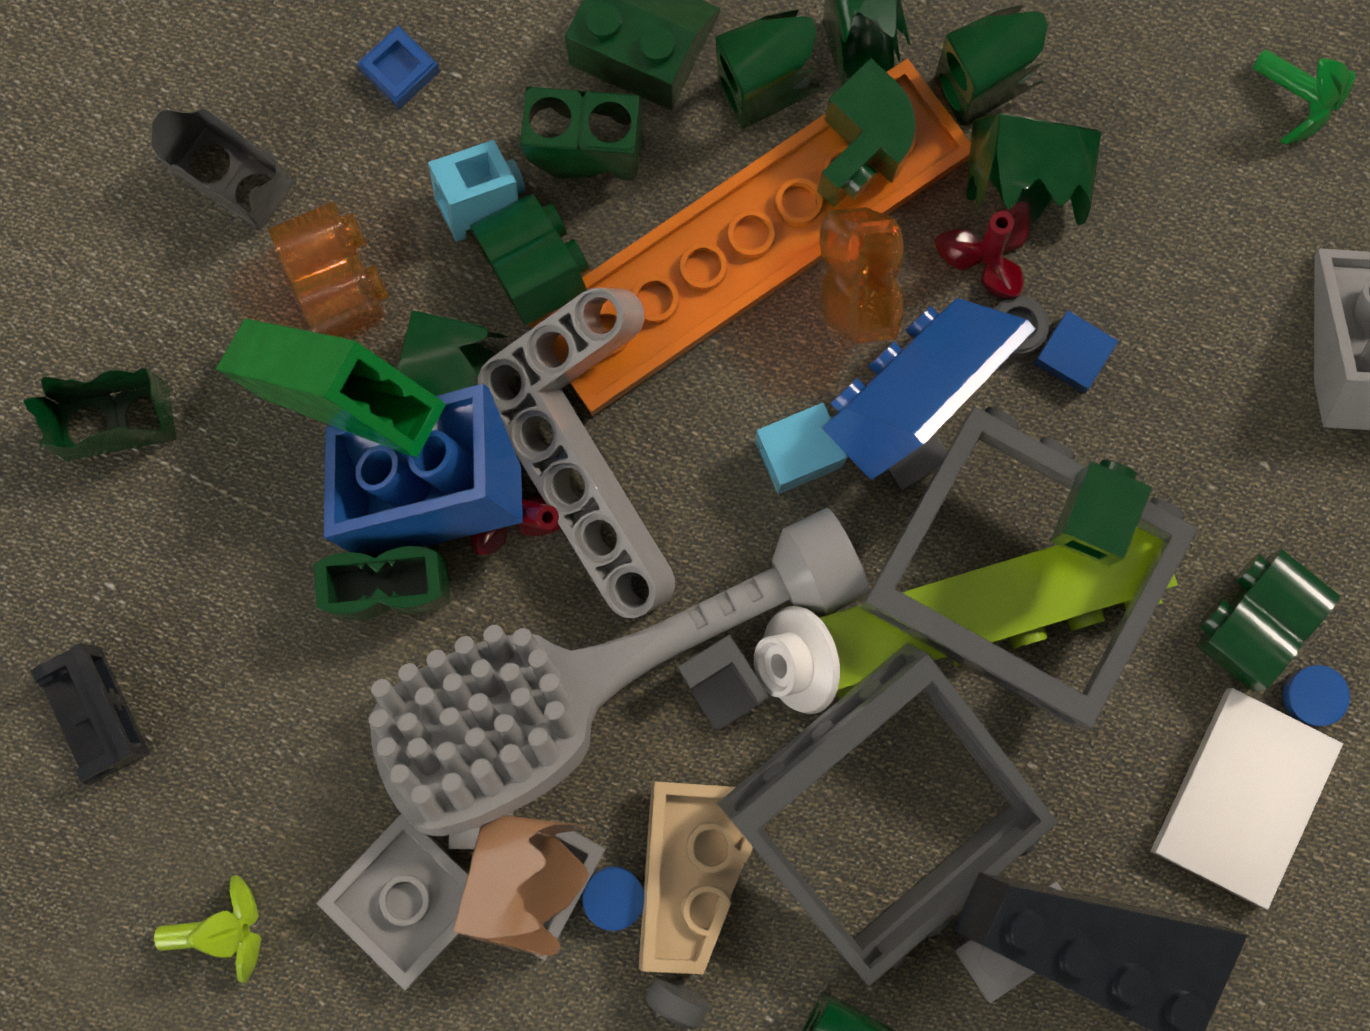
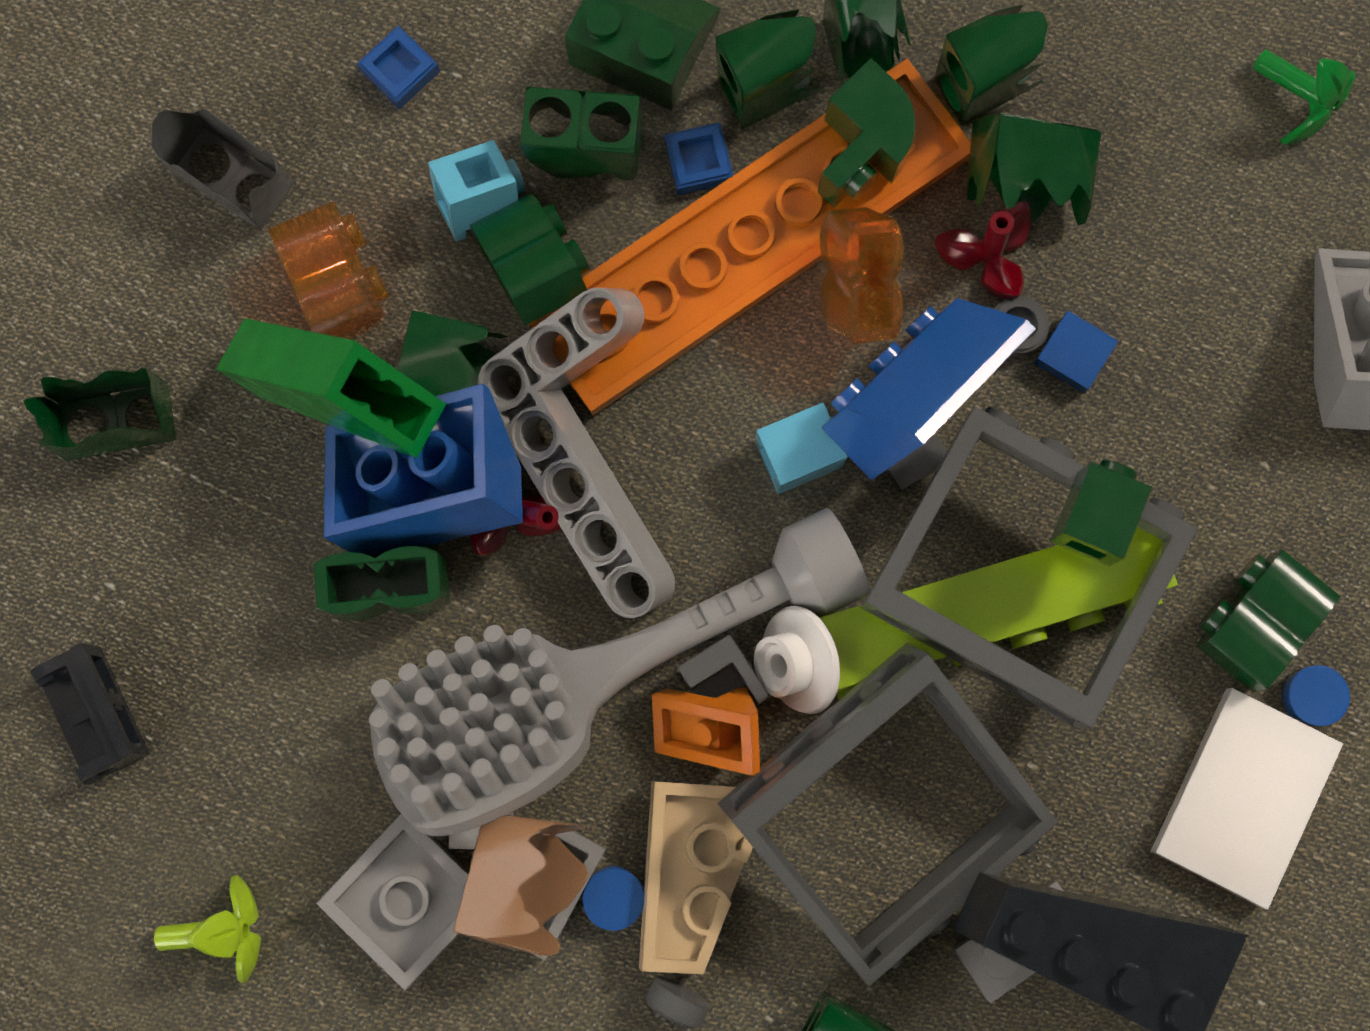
(698, 158): none -> blue tile
(708, 729): none -> orange slope

